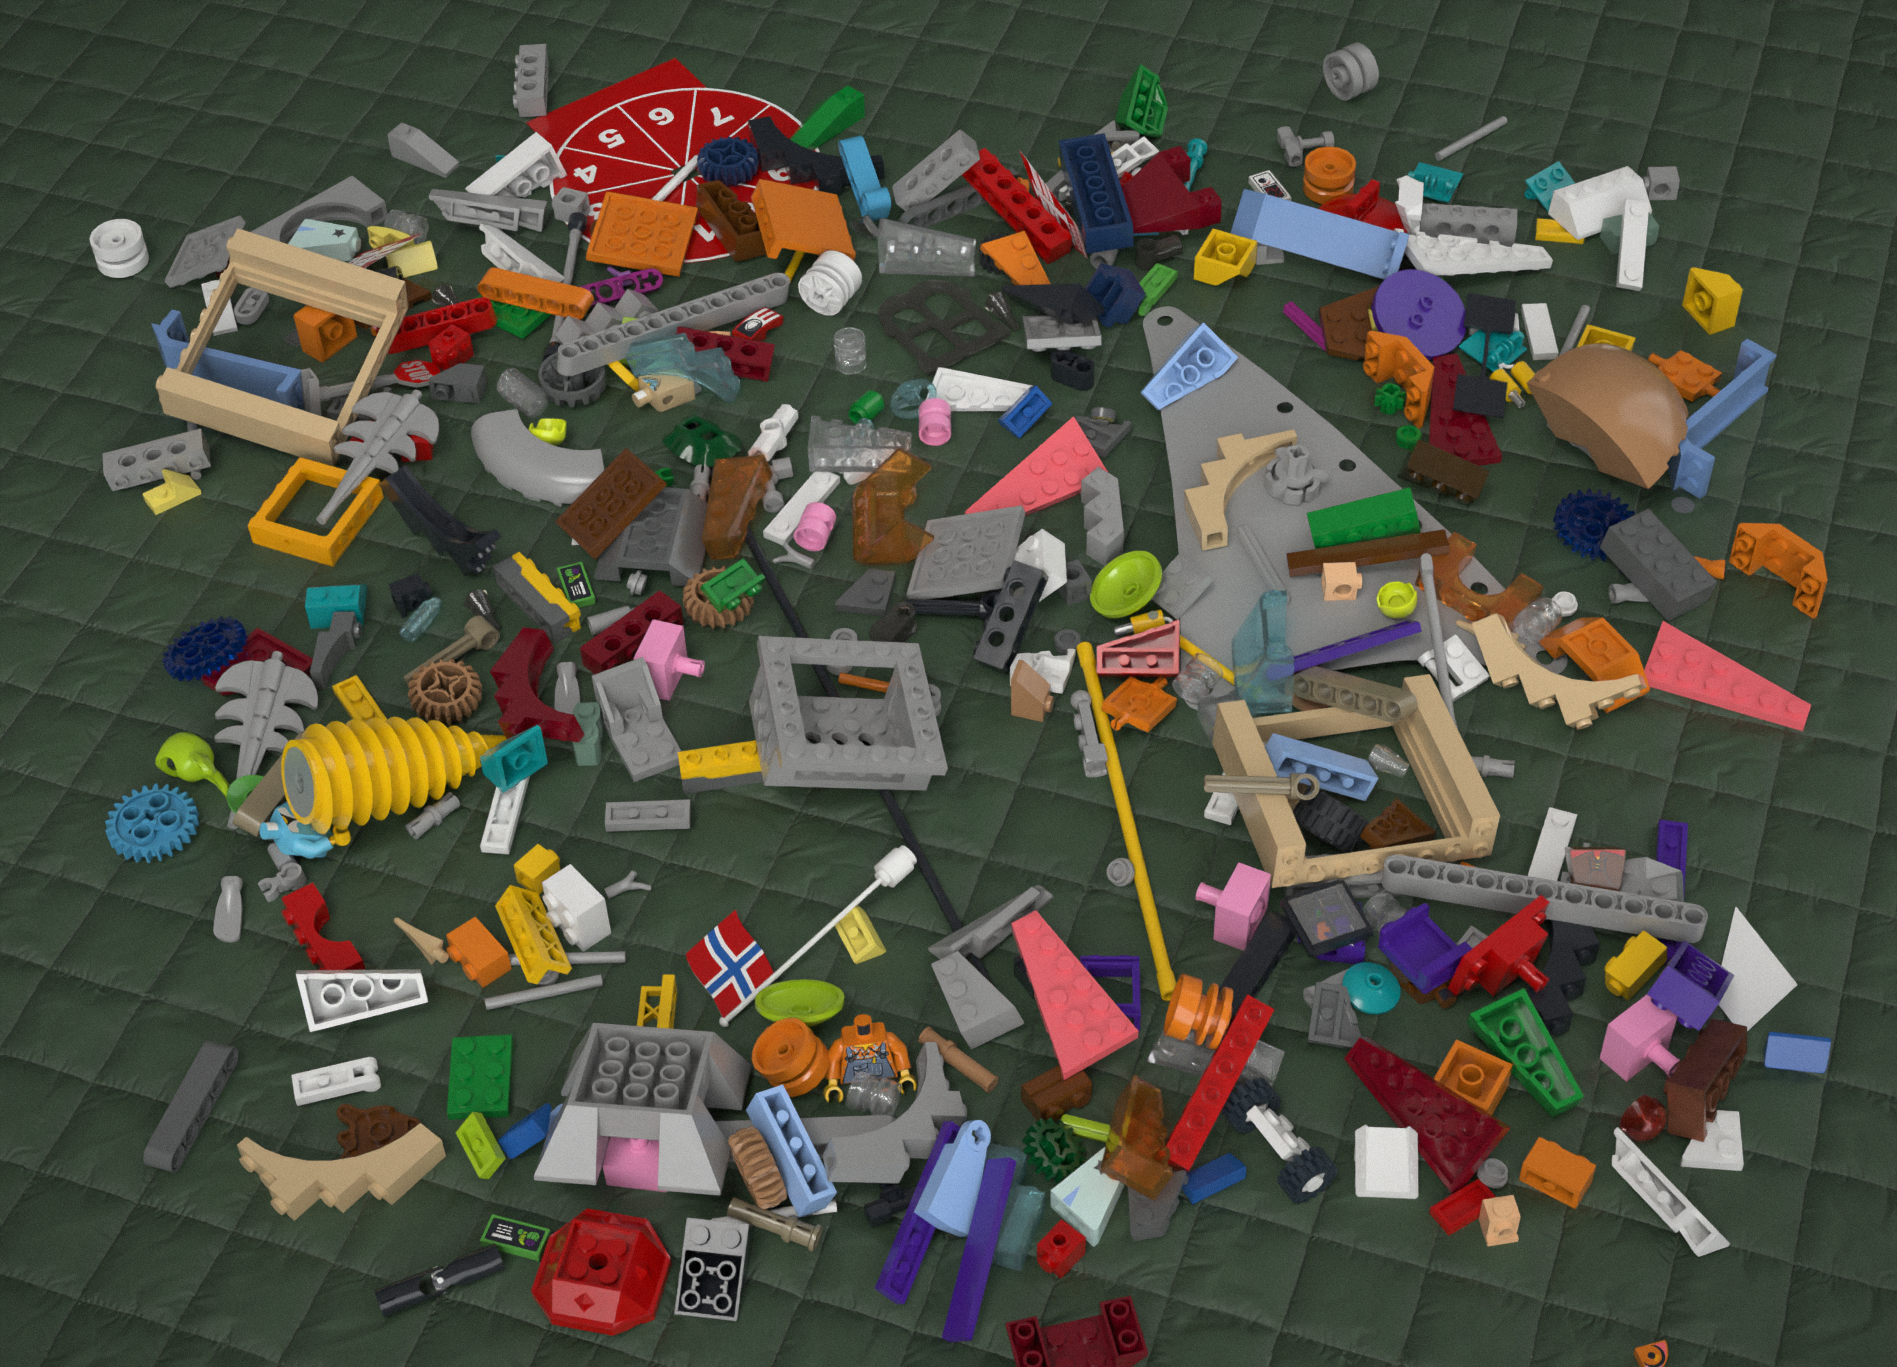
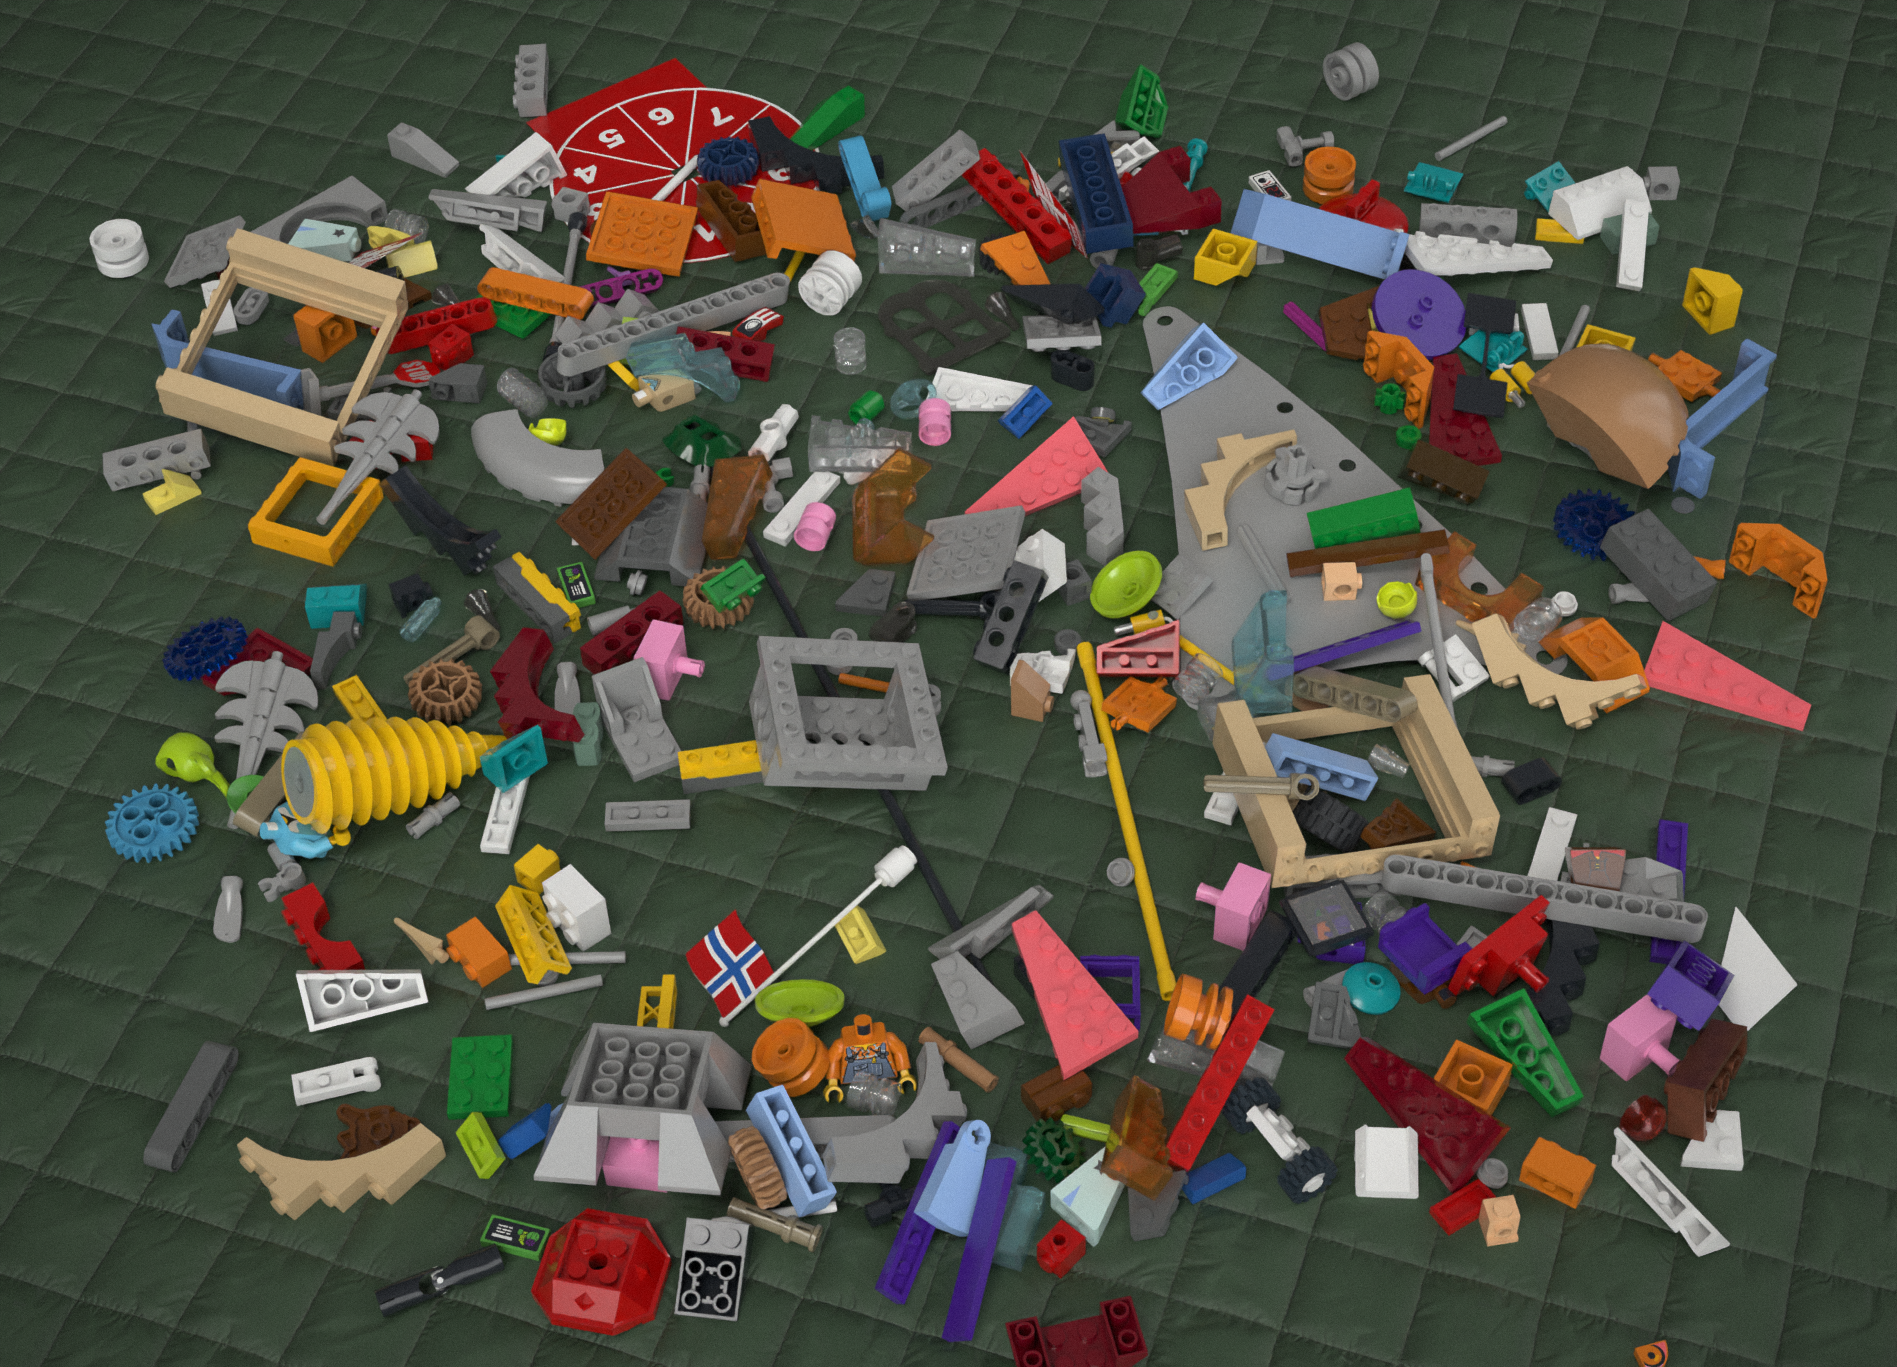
(625, 885): light grey bar -> none
(795, 557): light grey bar -> none
(1410, 203): white slope -> none
(1531, 781): none -> black beam
(1635, 965): yellow brick -> none
(1796, 1052): slope -> none

